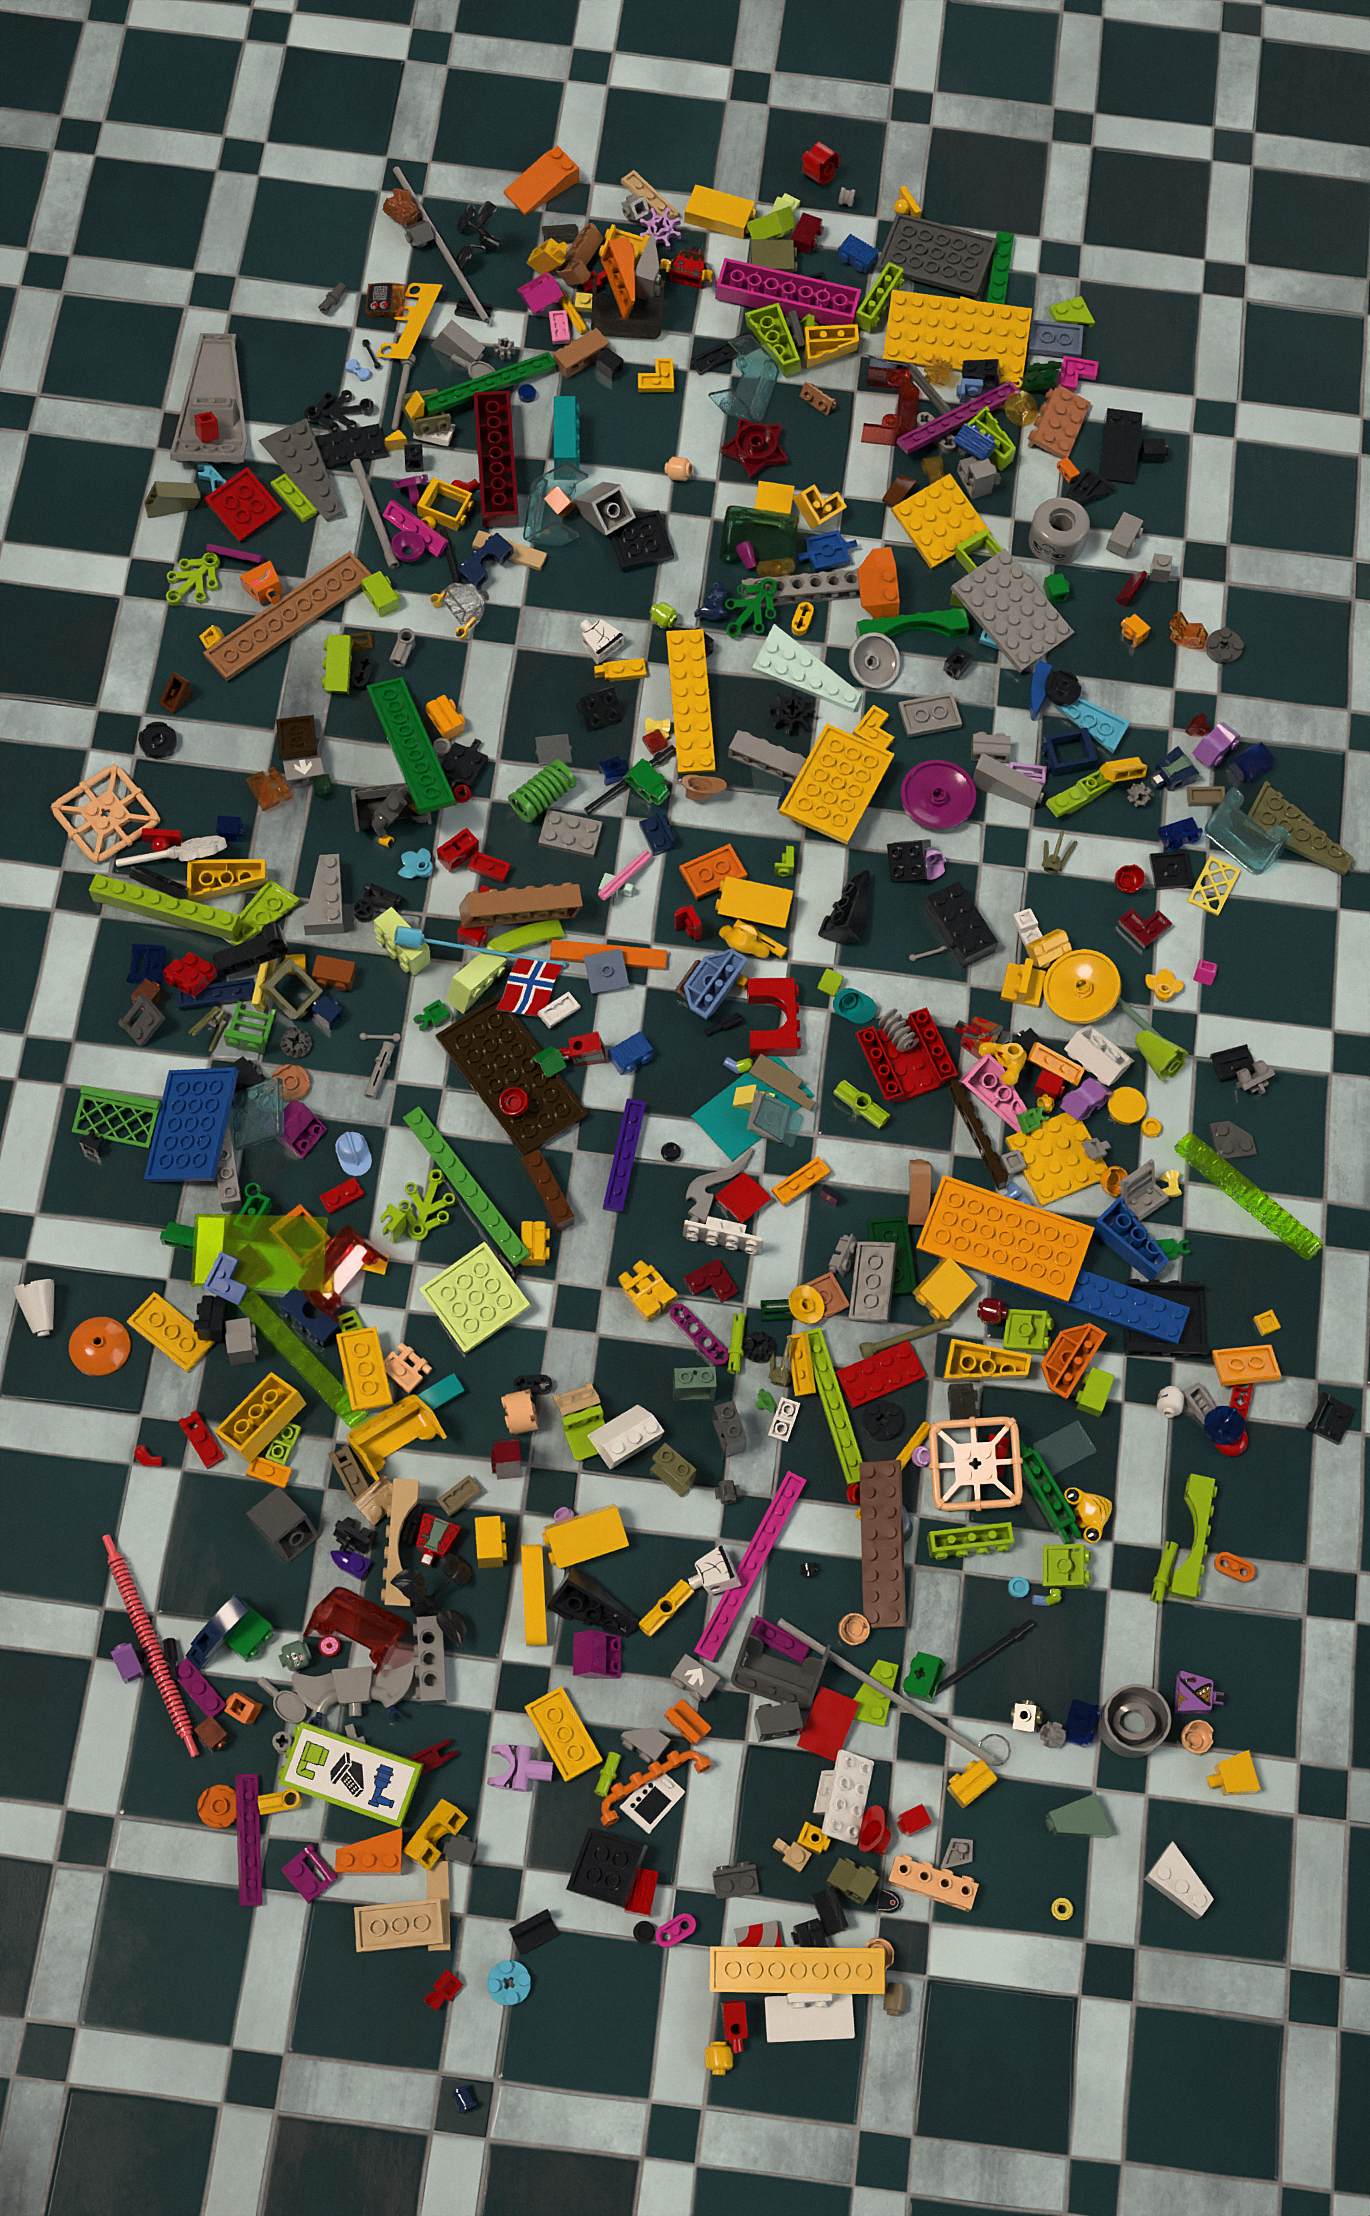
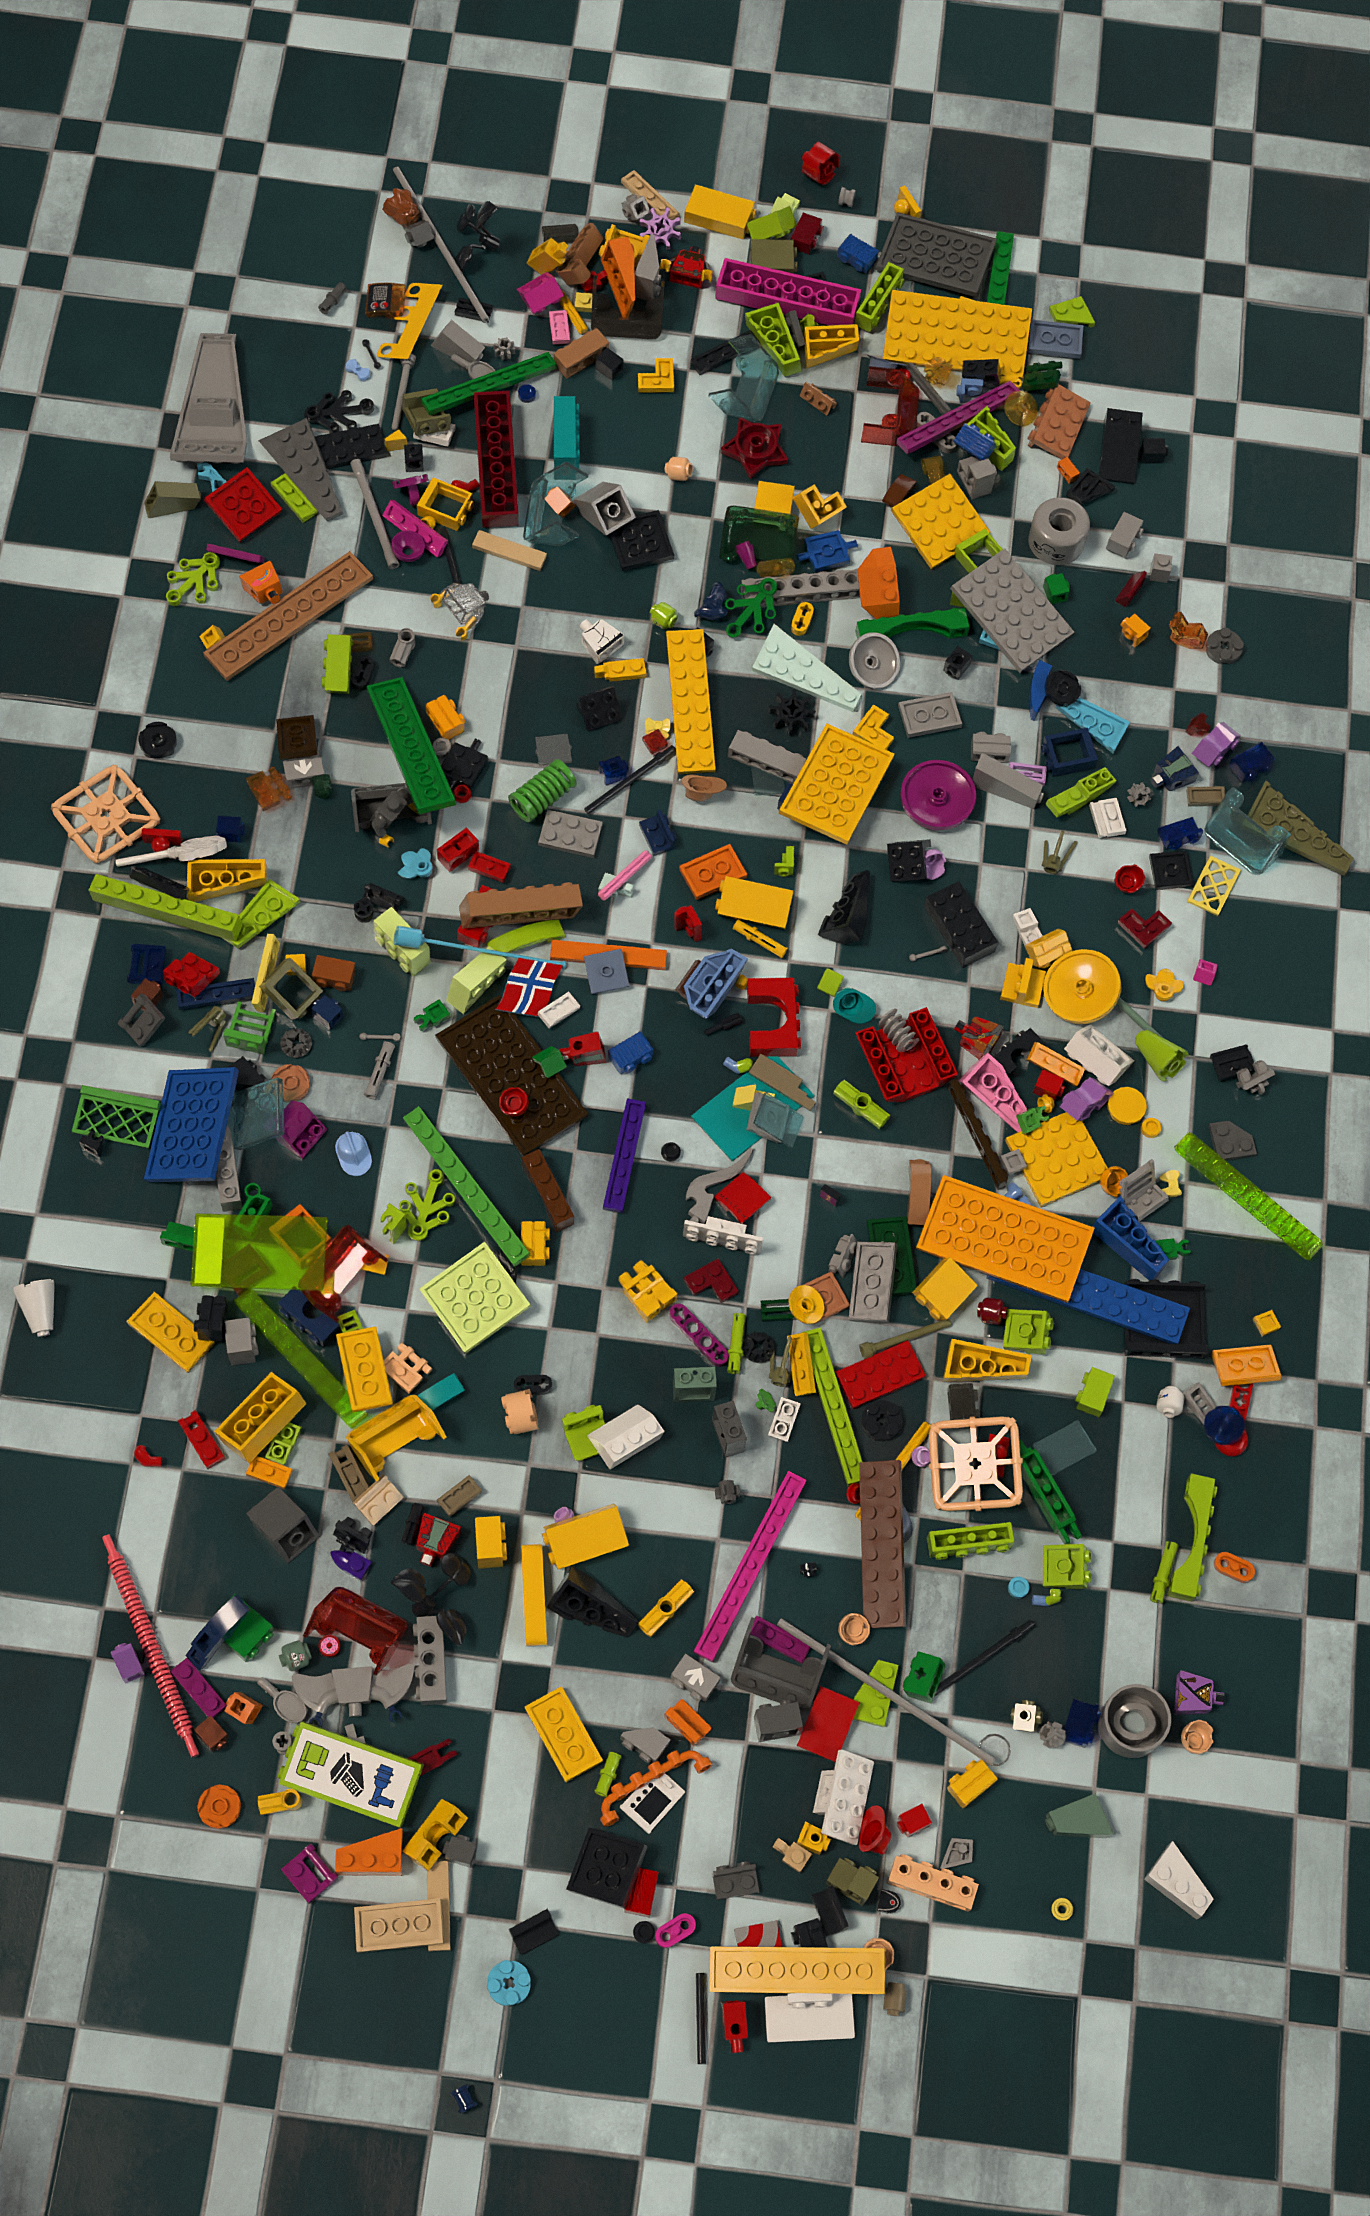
(104, 1357): orange dish -> none
(171, 1656): black axle -> none
(175, 693): reddish brown slope -> none
(206, 427): red brick -> none
(220, 1281): plate -> none
(248, 1840): magenta tile -> none
(252, 952): black beam -> none
(325, 903): light grey wedge -> none
(341, 1196): red plate -> none
(380, 594): lime brick -> none
(404, 1498): tan arch -> none
(415, 406): yellow slope -> none
(445, 1987): red plate -> none
(495, 549): dark blue arch -> none
(506, 1458): dark red wedge -> none
(521, 1768): lavender connector -> none
(543, 180): orange slope -> none
(576, 1399): tan plate -> none
(596, 1655): magenta slope -> none
(647, 782): green hinge -> none
(673, 1470): olive panel -> none
(700, 2019): none -> black bar
(715, 1572): white torso -> none
(718, 2058): yellow head -> none
(744, 940): yellow head -> none
(801, 1181): light orange plate -> none
(1009, 1056): yellow head -> none
(1070, 1357): orange wedge -> none
(1076, 368): dark pink plate -> none
(1090, 1513): yellow head -> none
(1095, 1149): light grey plate -> none
(1107, 818): none -> white plate
(1123, 769): yellow piece -> none
(1235, 1776): yellow torso -> none
(1336, 1421): black plate -> none

